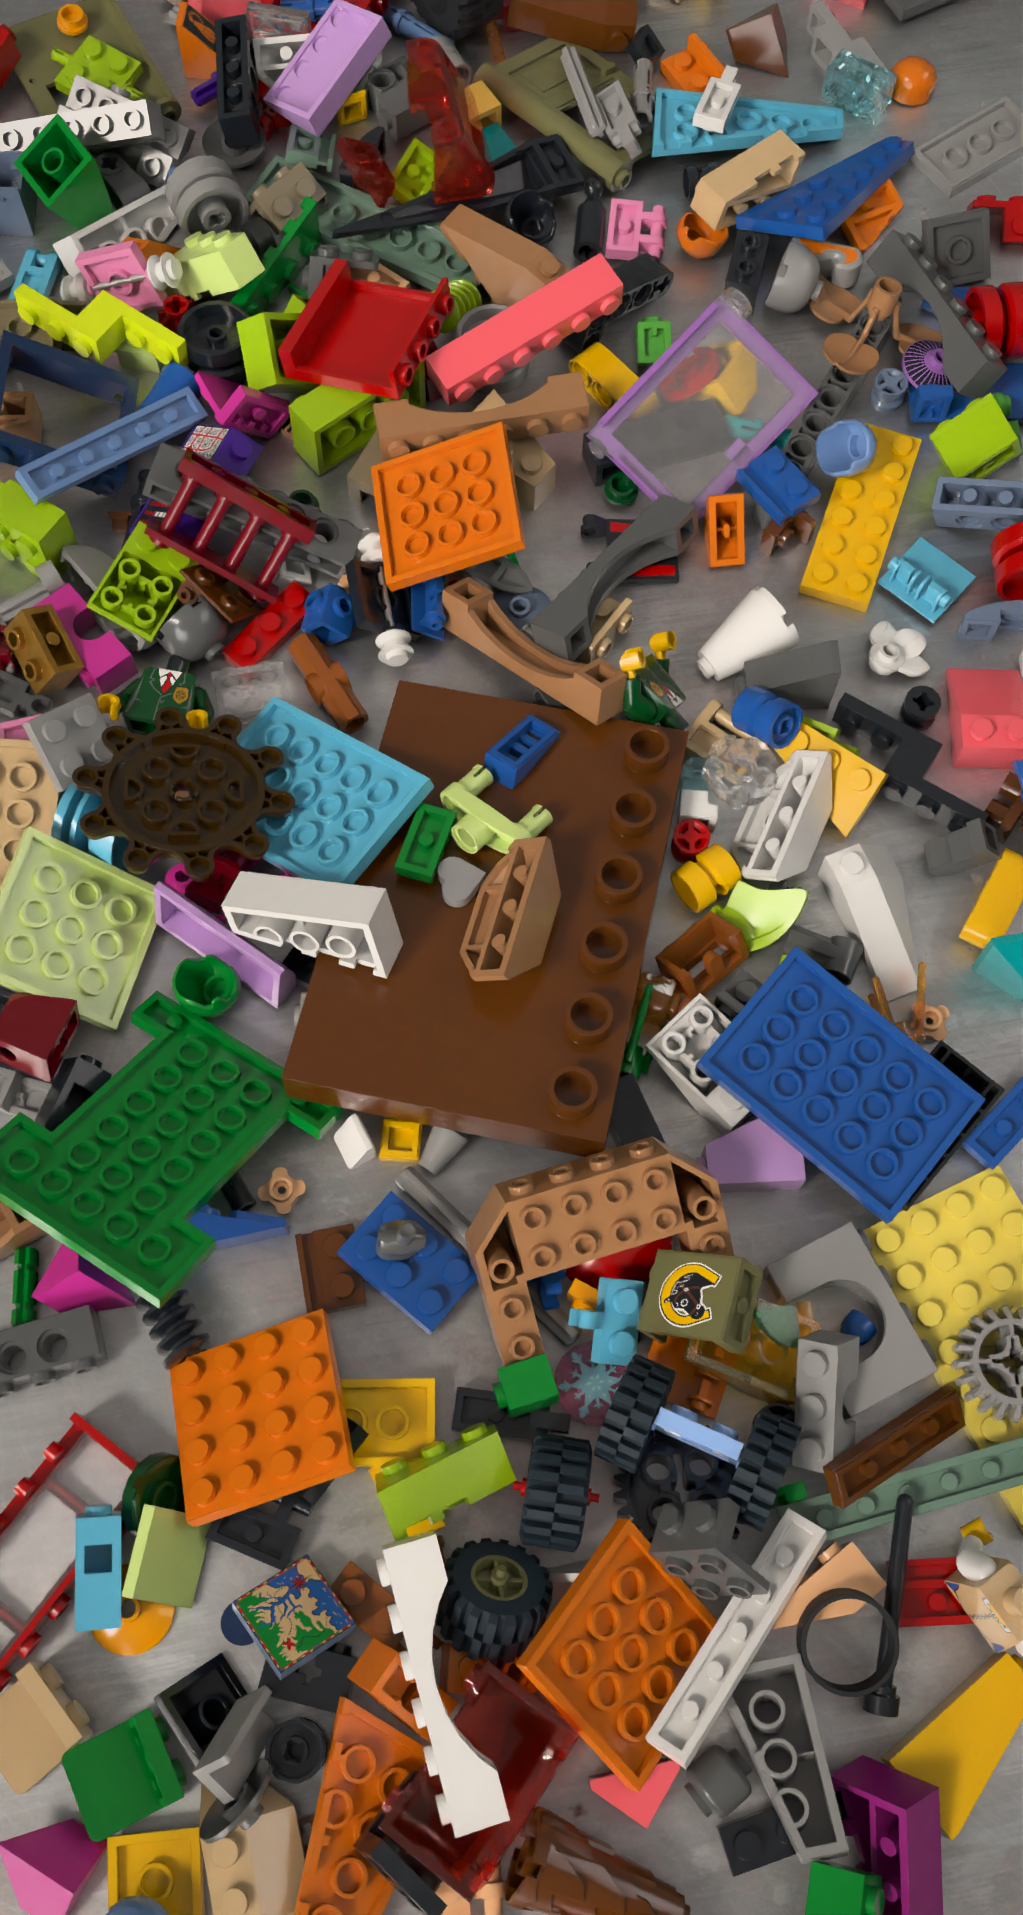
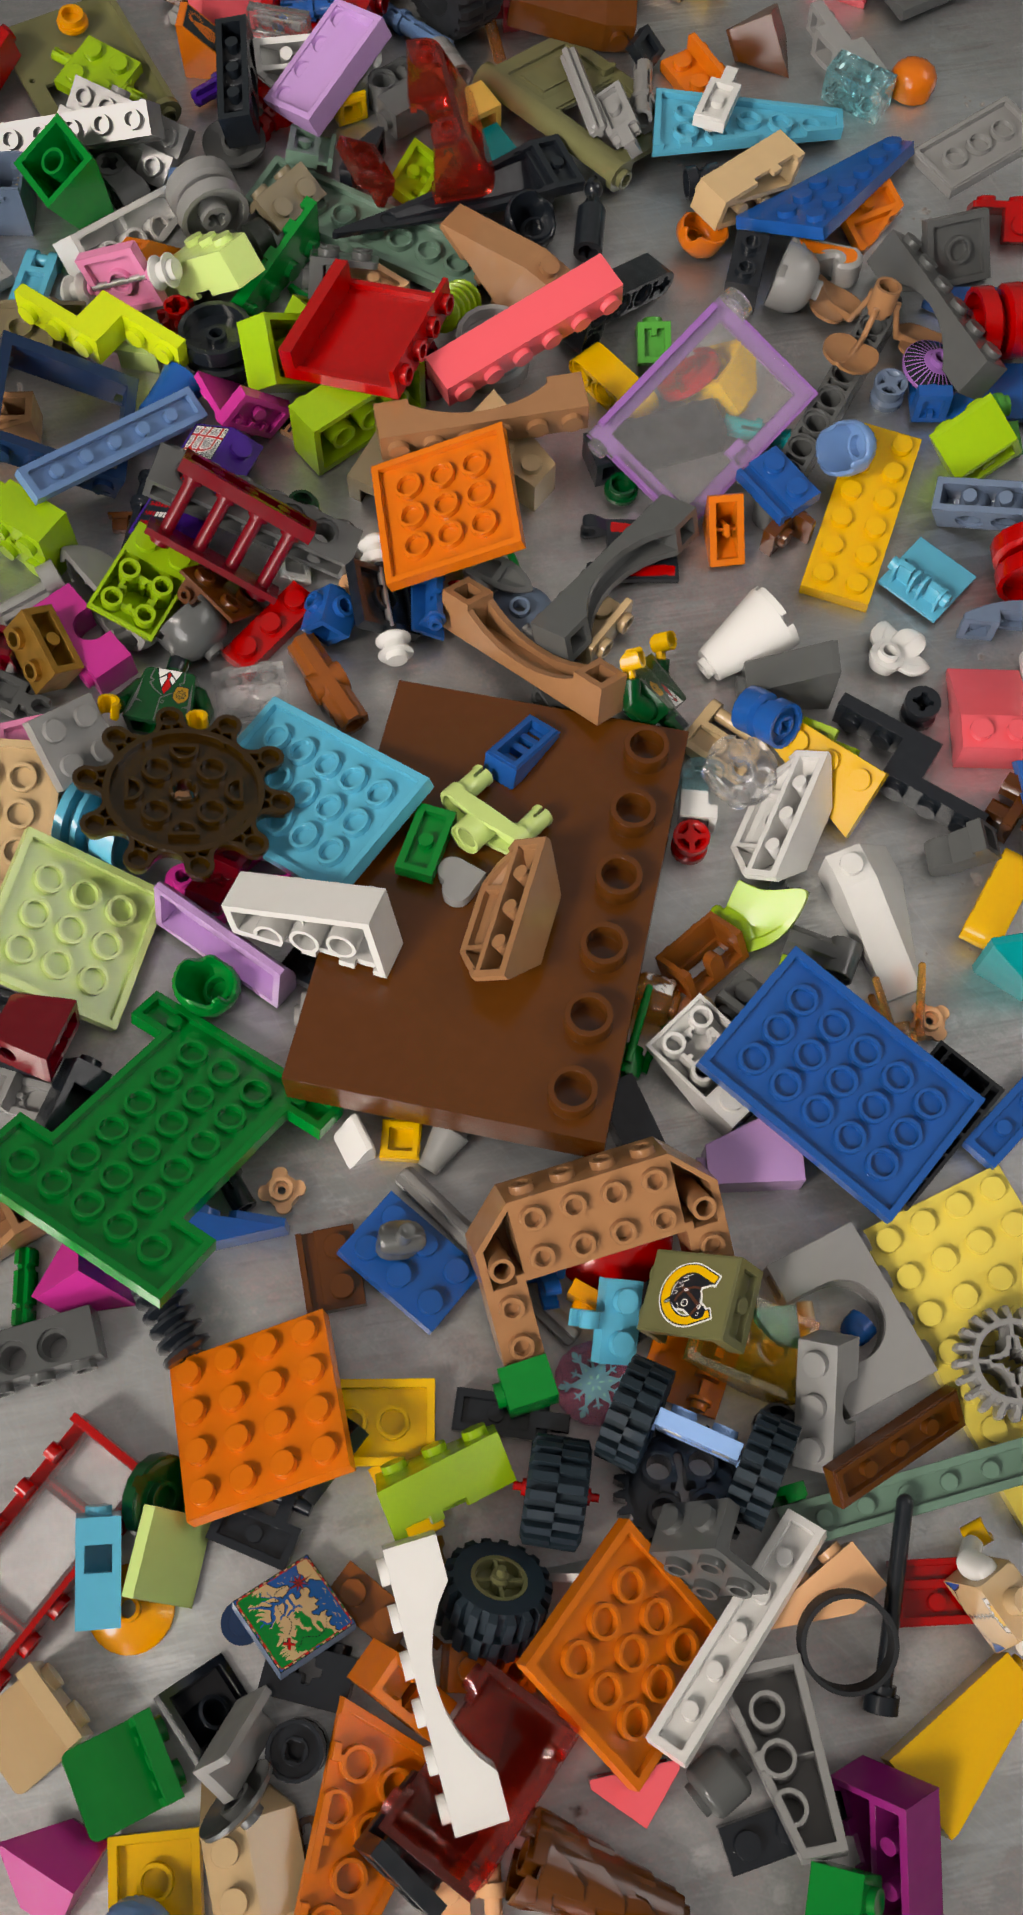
(625, 226): bright pink plate -> none
(702, 881): yellow wheel -> none

